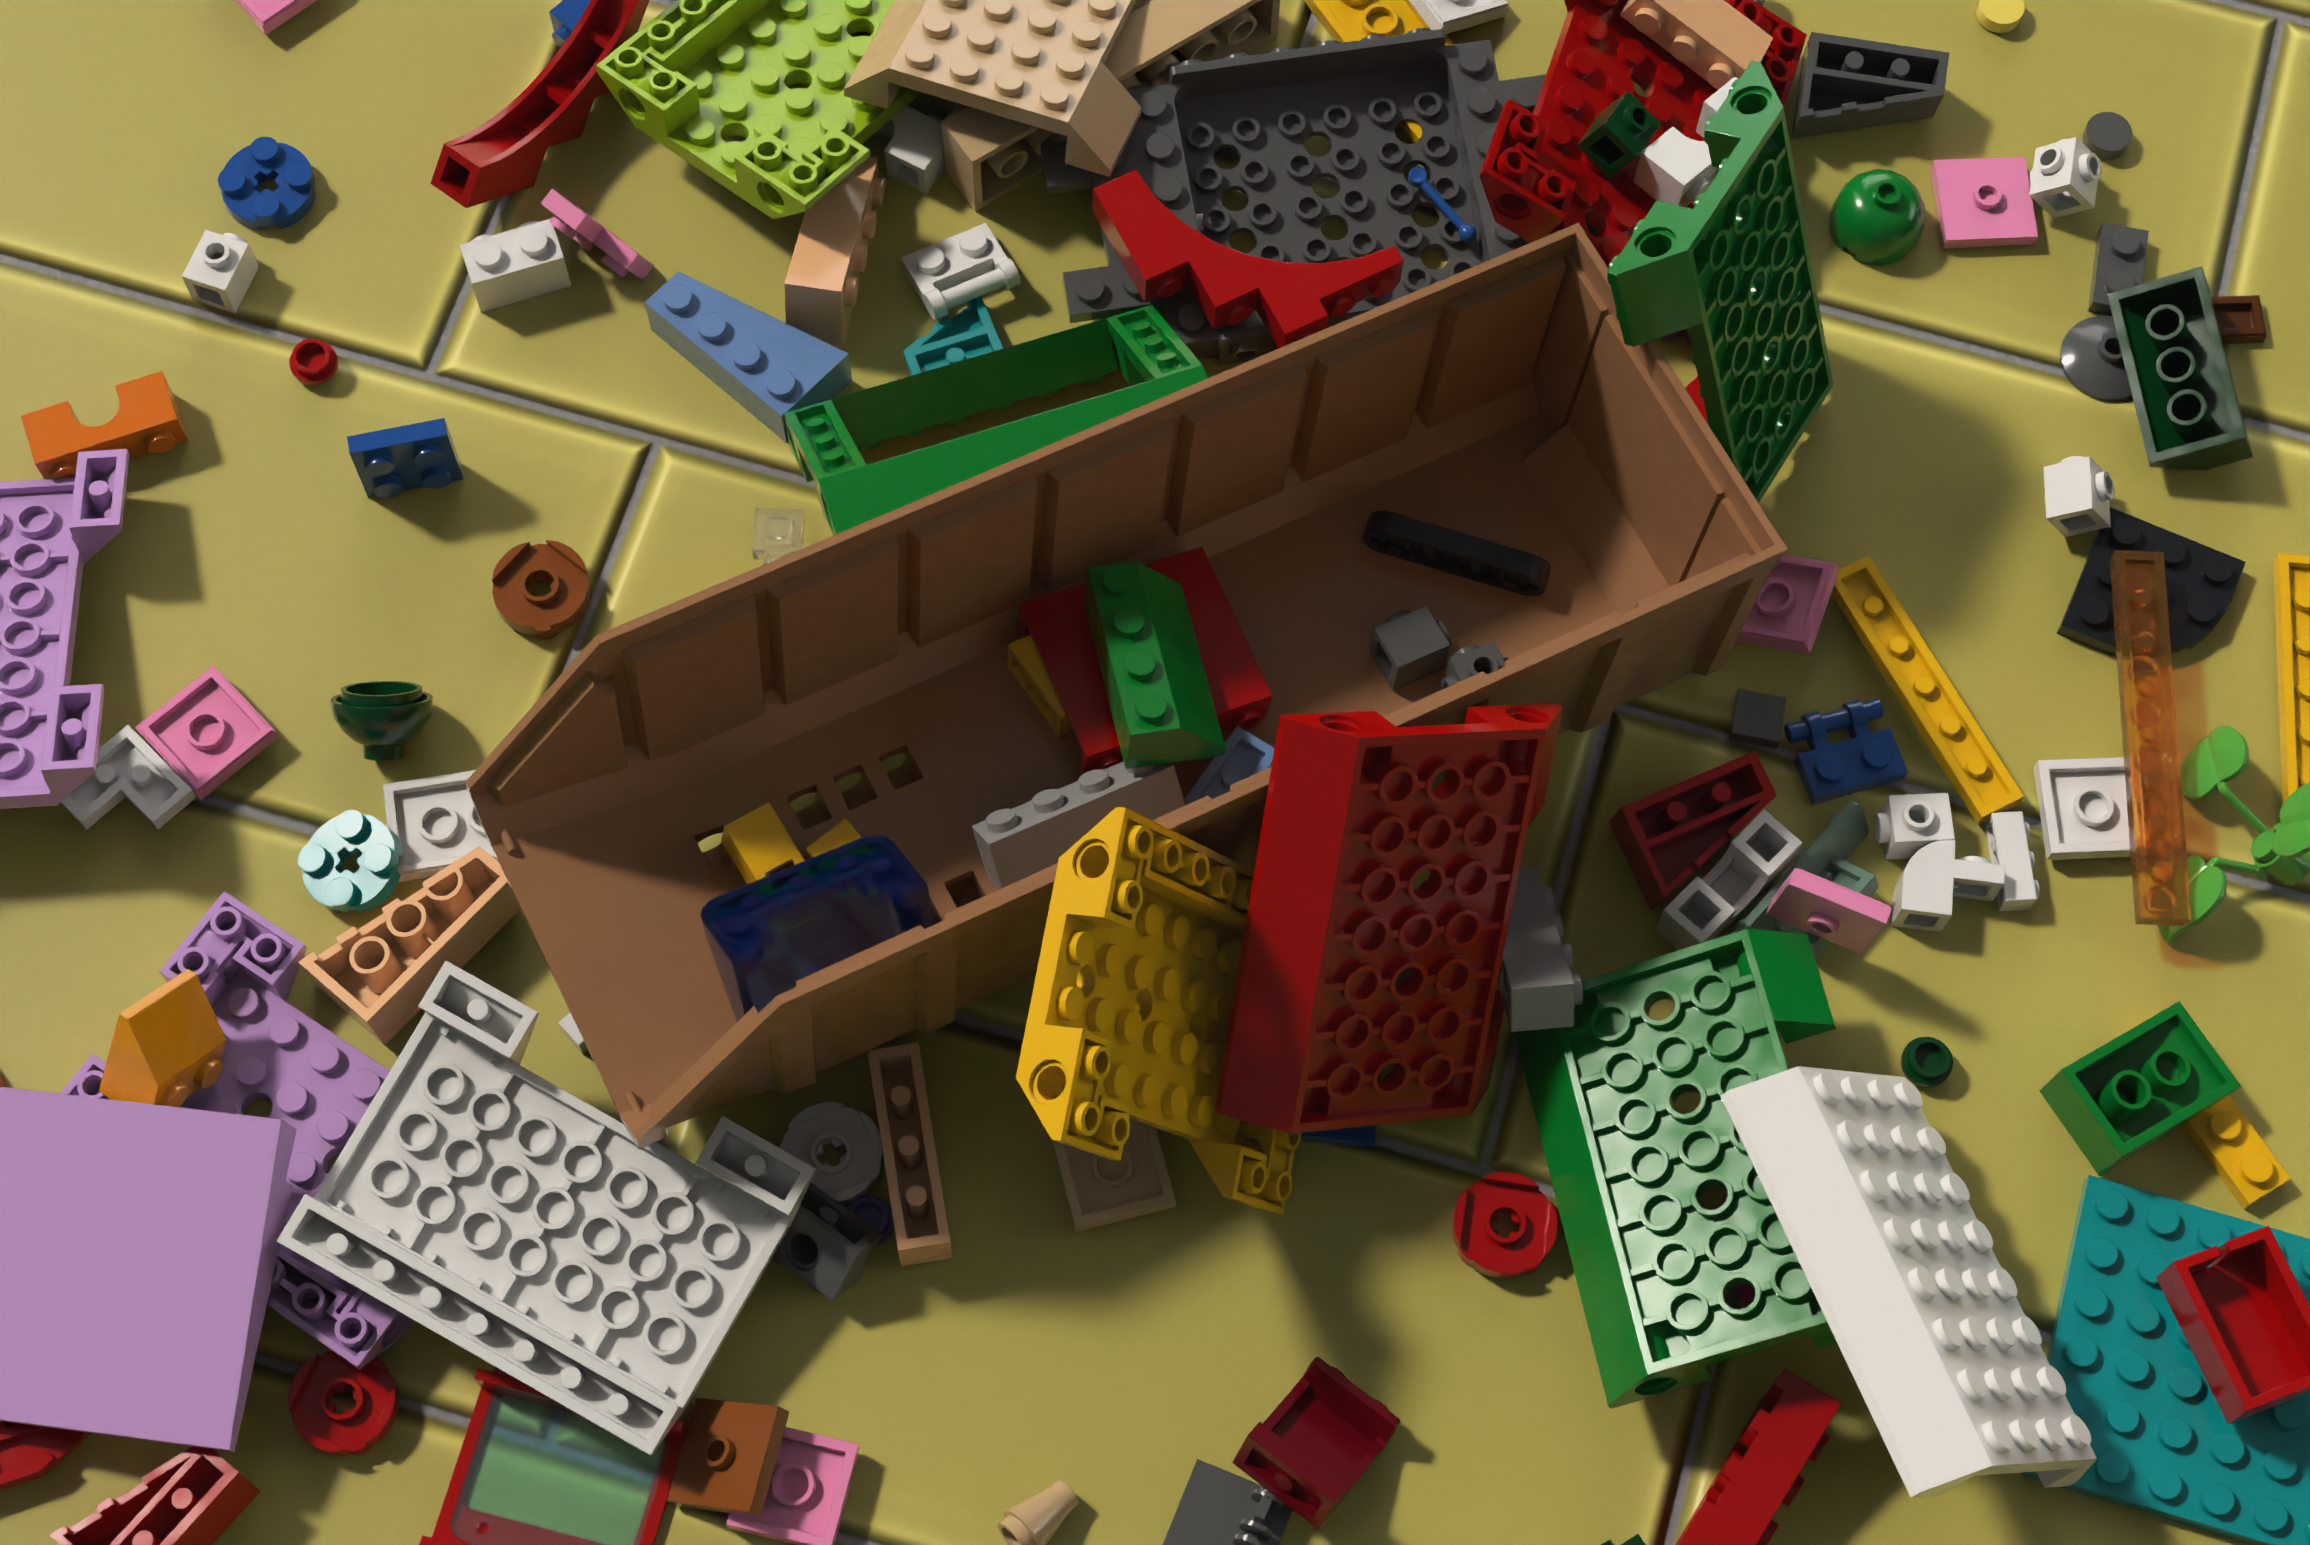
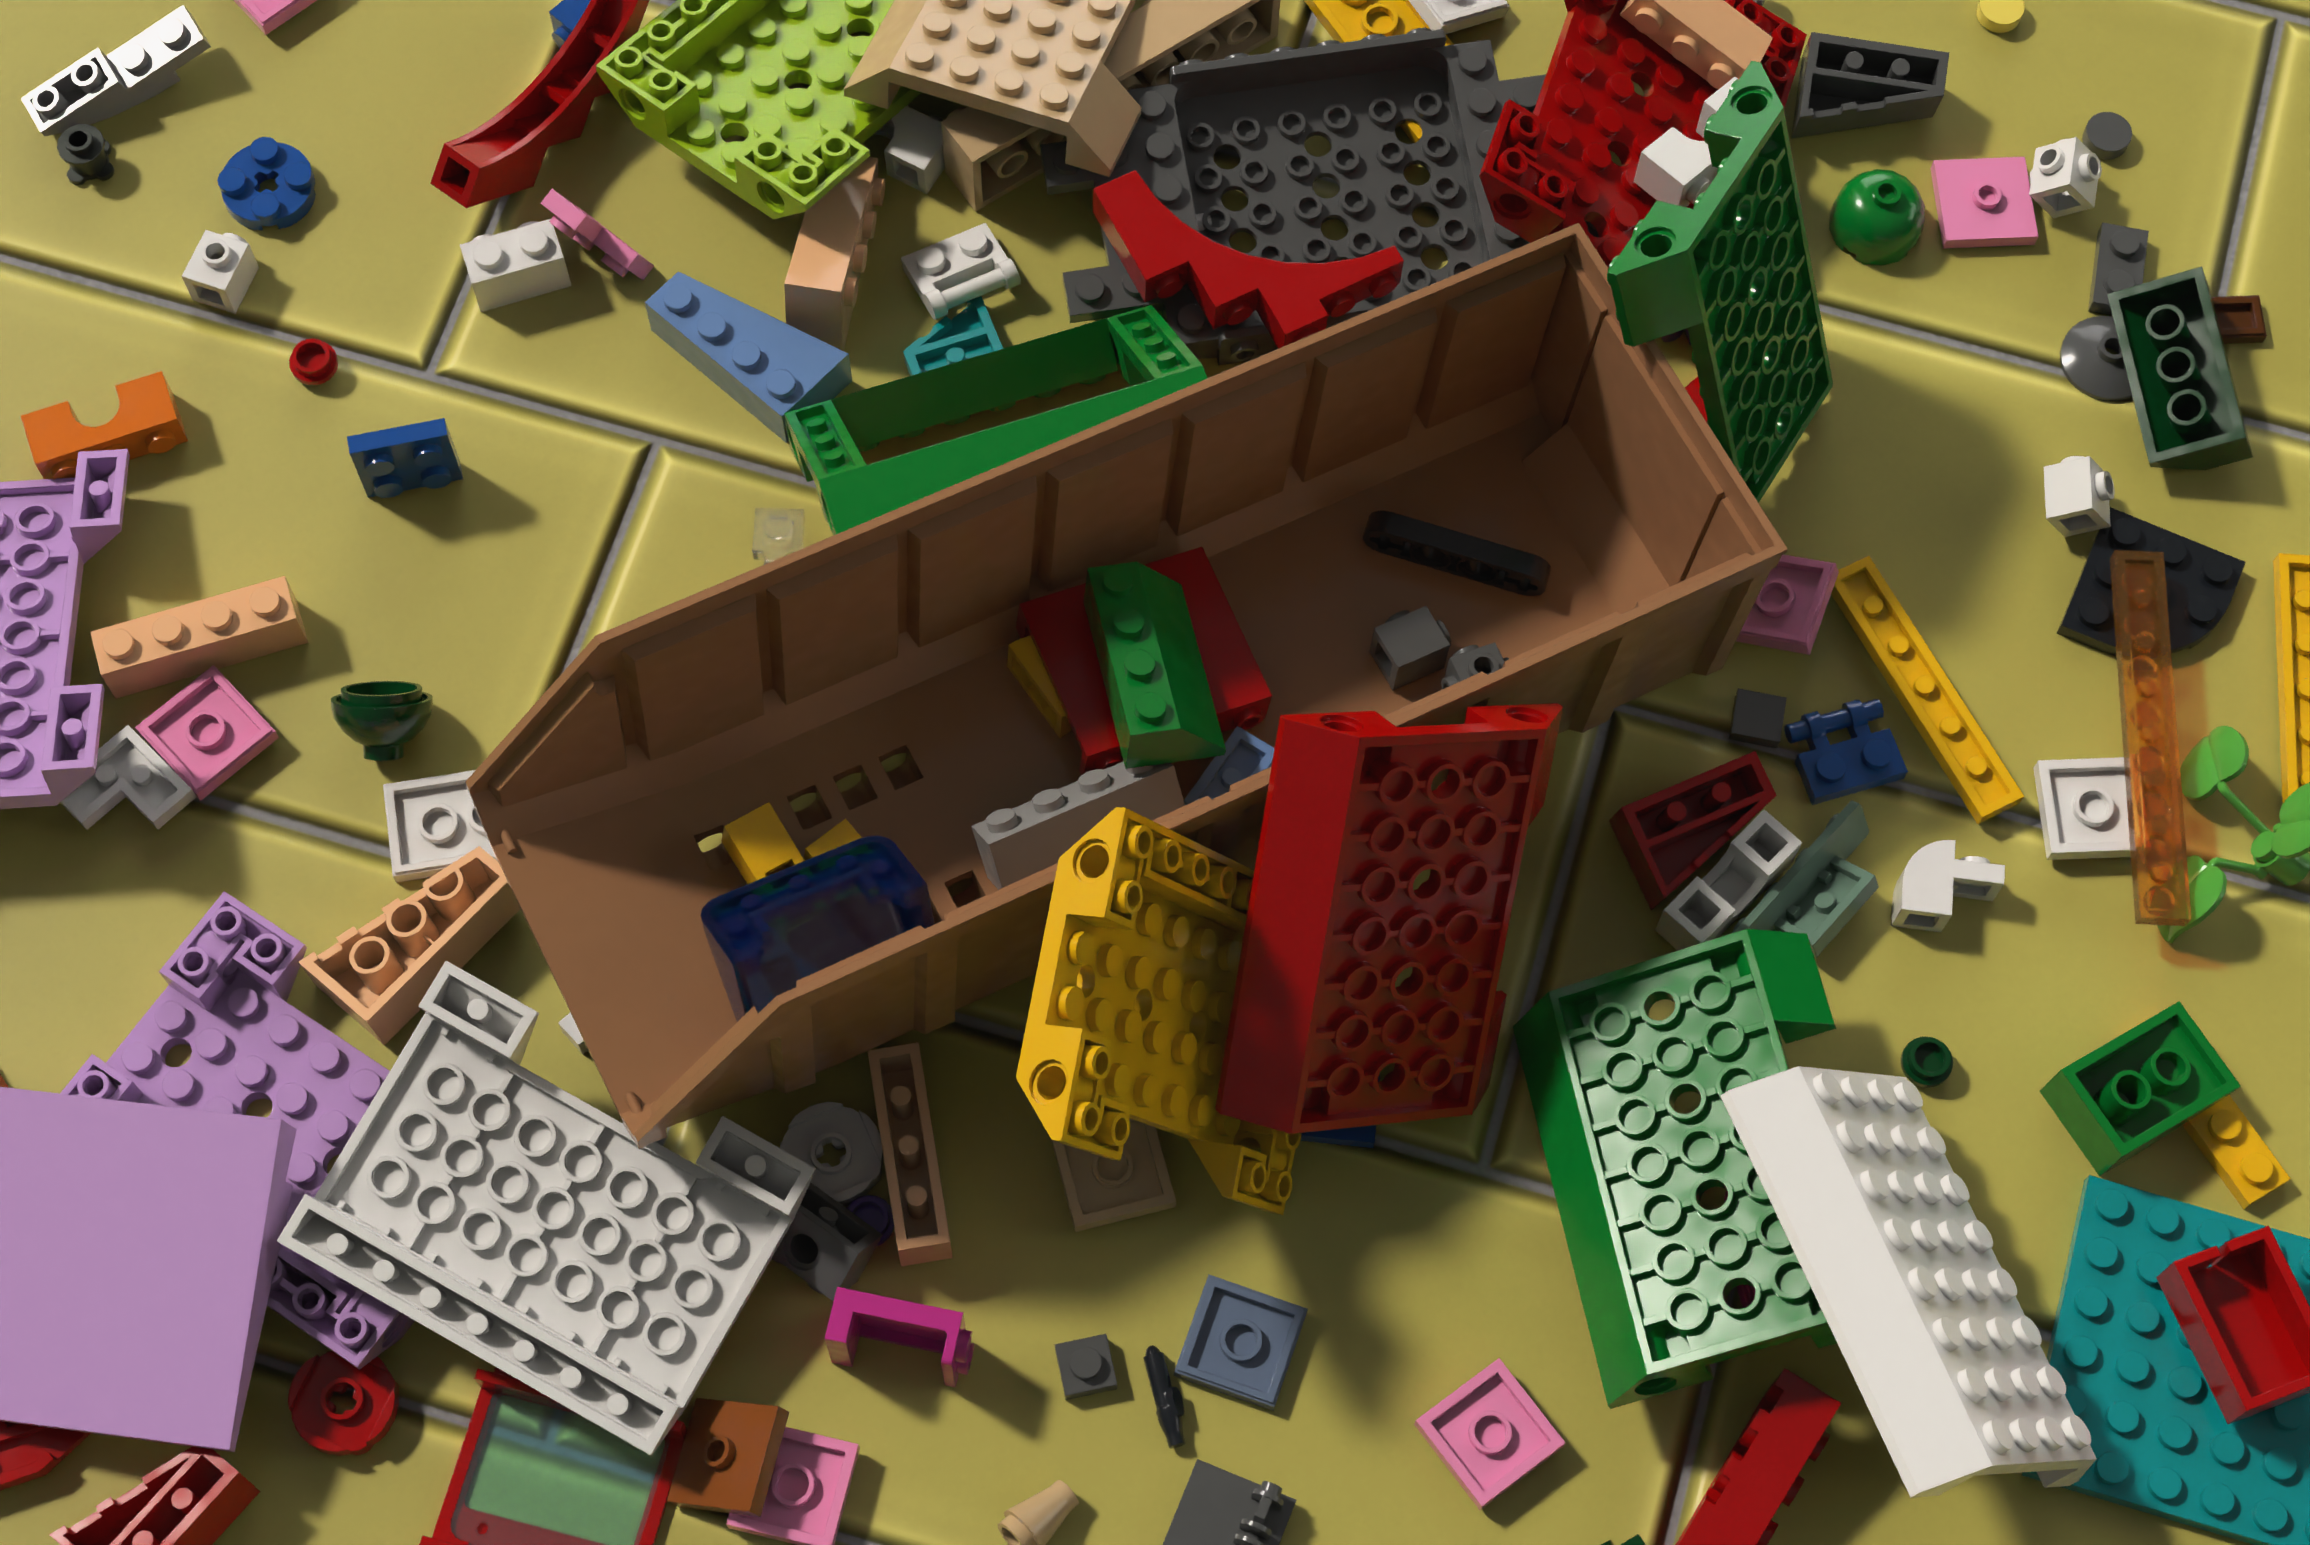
(86, 153): none -> pearl dark grey brick
(110, 84): none -> light grey slope
(165, 1046): light orange slope -> none
(197, 636): none -> light nougat brick
(330, 847): plate -> none
(543, 614): dark orange plate -> none
(899, 1323): none -> dark pink panel
(1085, 1366): none -> dark grey plate
(1166, 1398): none -> black piece
(1240, 1342): none -> sand blue tile
(1317, 1442): dark red panel -> none
(1418, 178): blue hinge -> none
(1489, 1433): none -> bright pink plate
(1528, 1208): red plate -> none
(1535, 963): light grey brick -> none
(1618, 134): dark green brick -> none
(1828, 910): plate -> none
(1912, 822): white brick -> none
(2008, 846): white piece -> none

